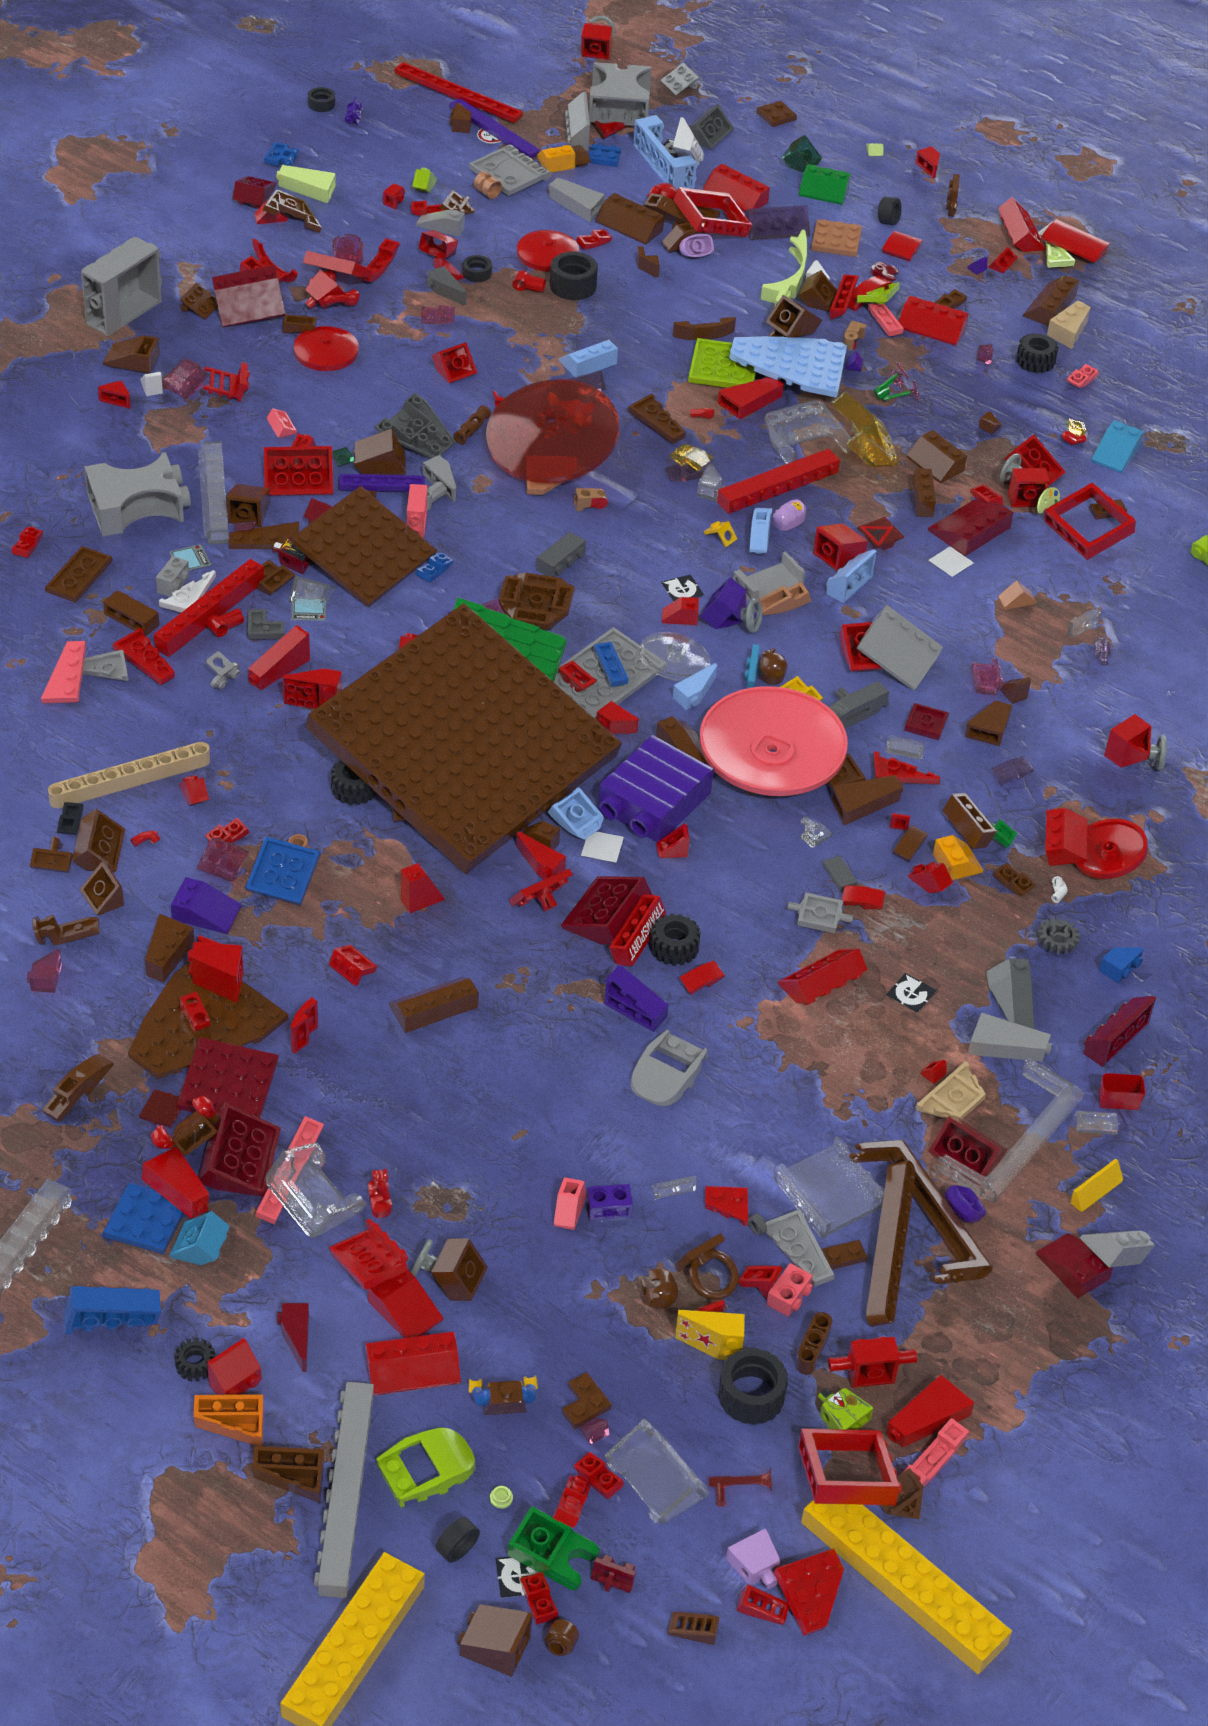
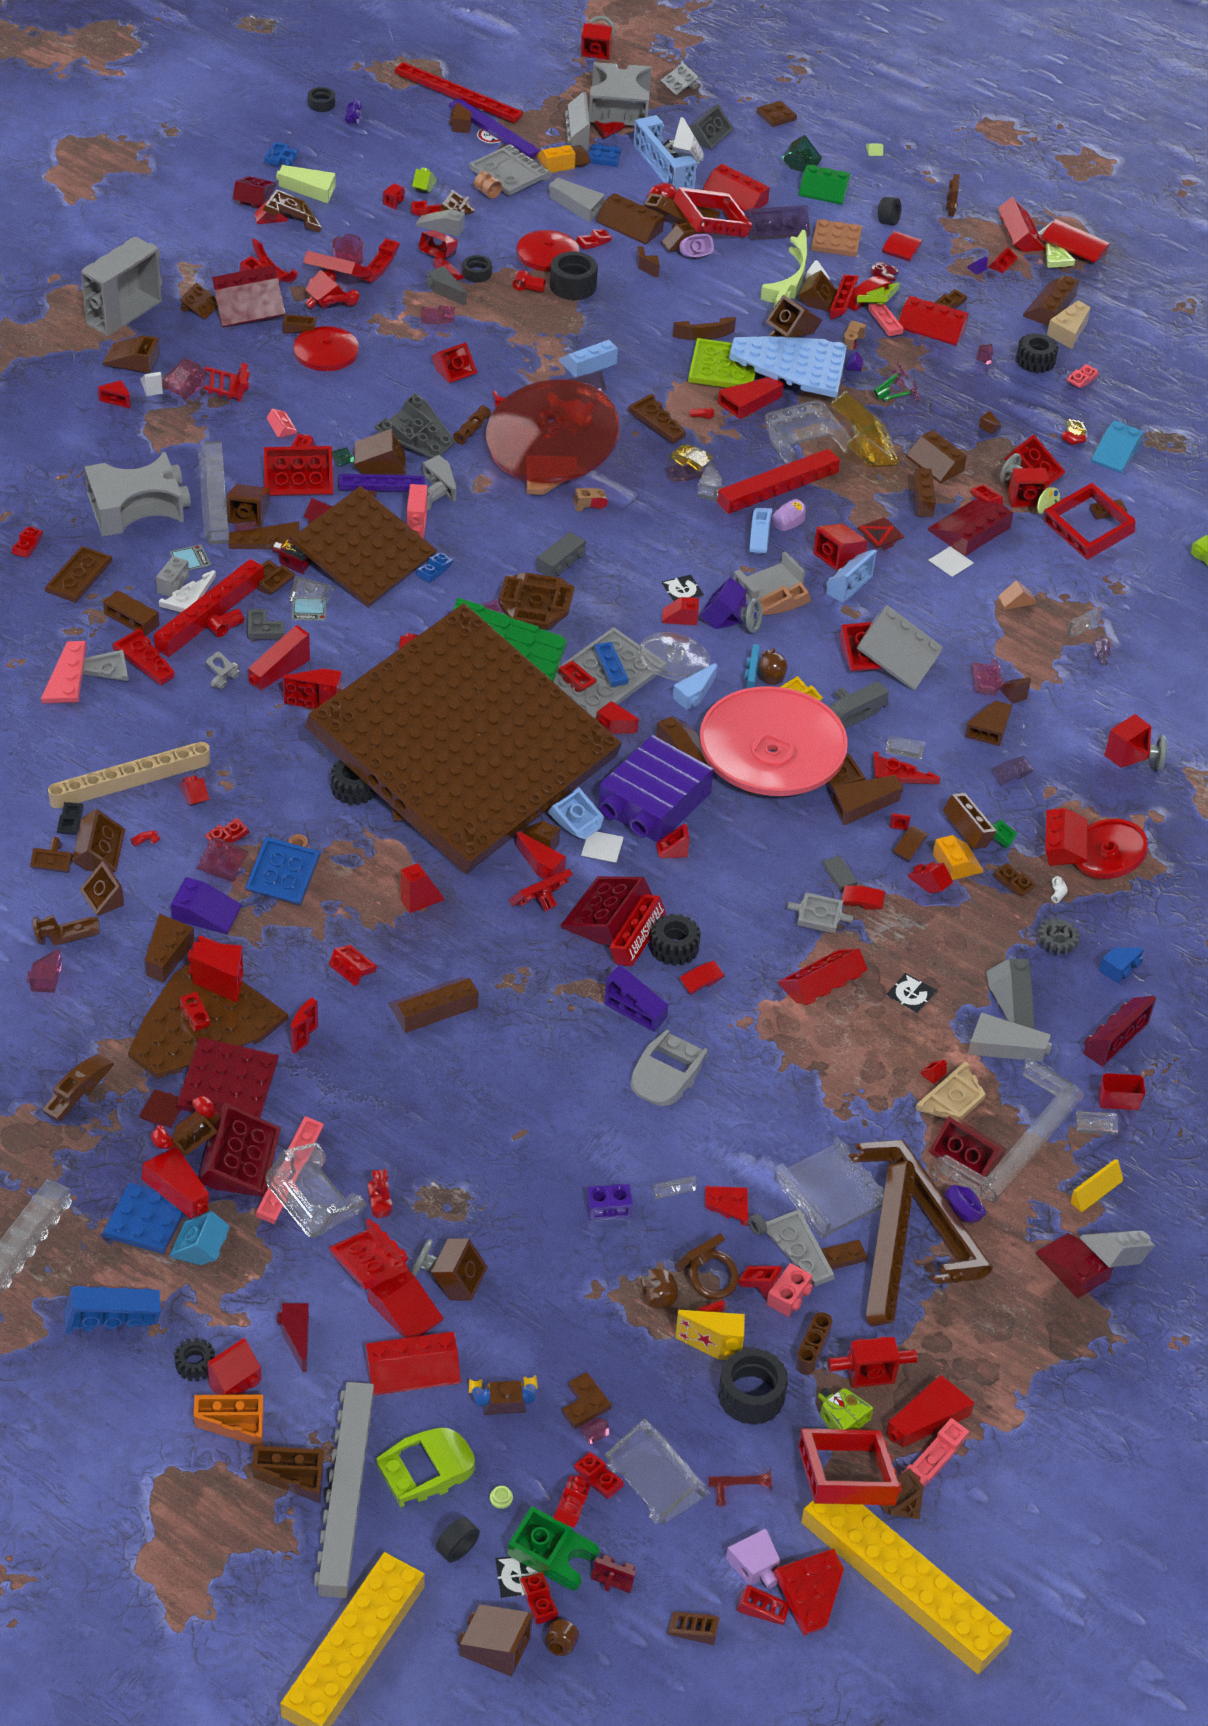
(569, 1203): coral slope -> none
(721, 528): yellow bracket -> none
(814, 832): clear slope -> none
(926, 721): dark red tile -> none
(928, 160): red slope -> none

